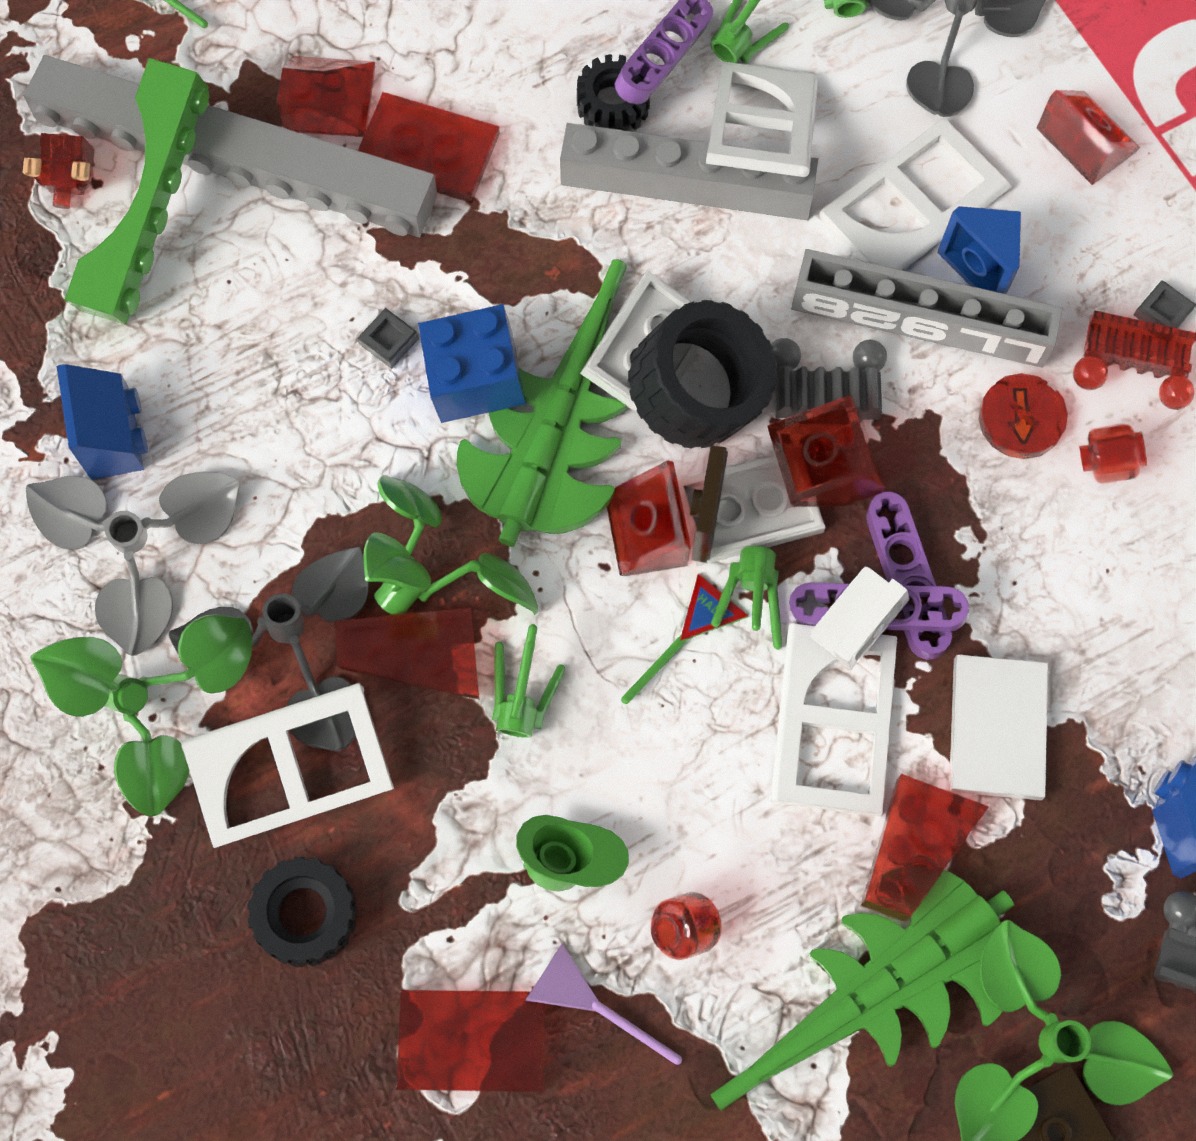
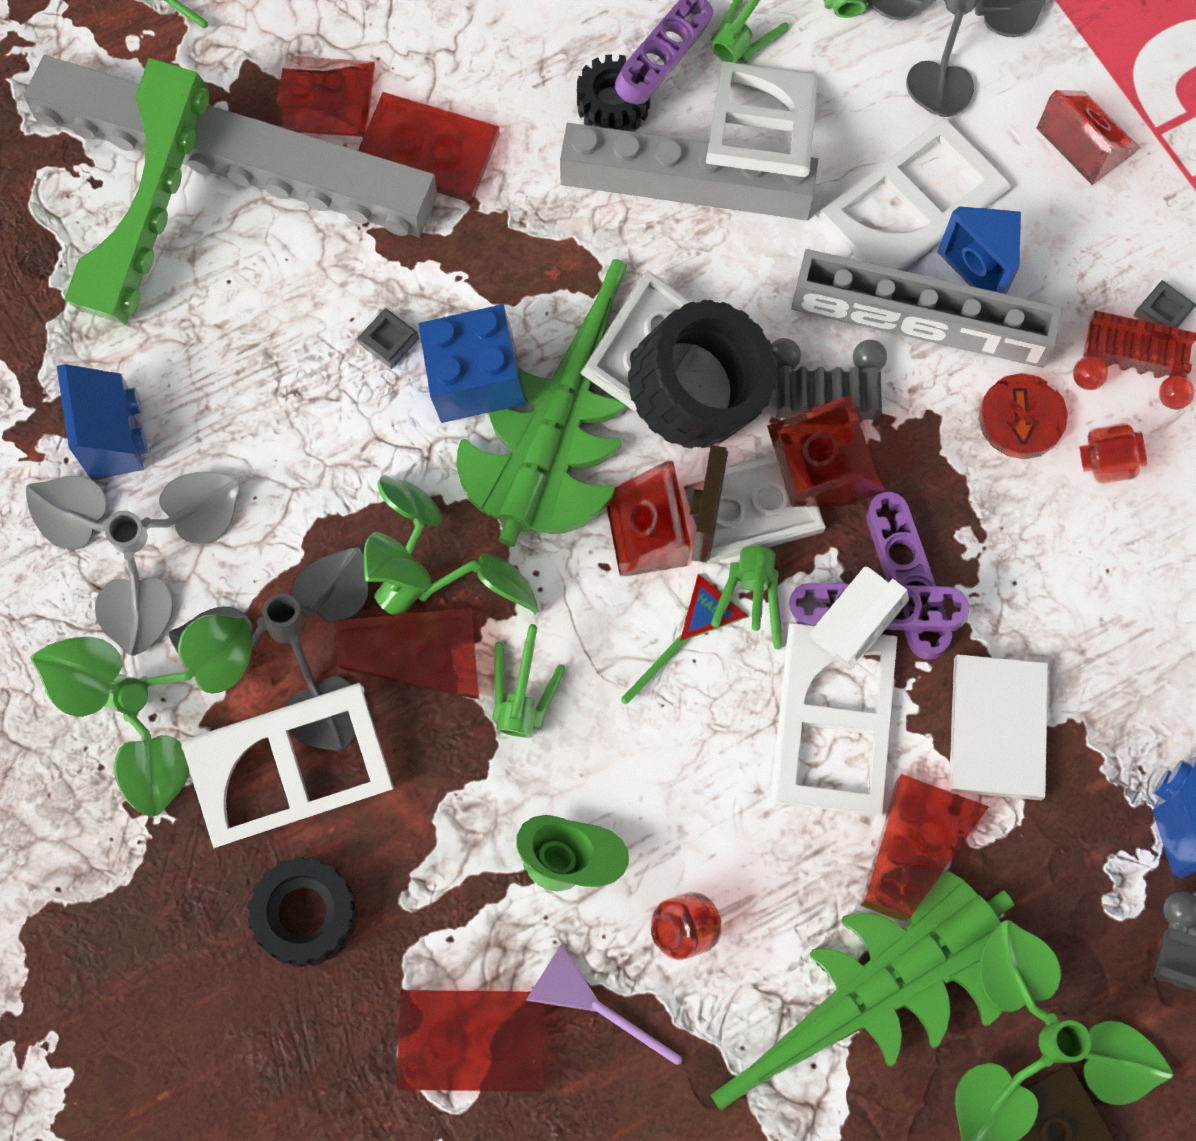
(63, 166): clear red piece -> none

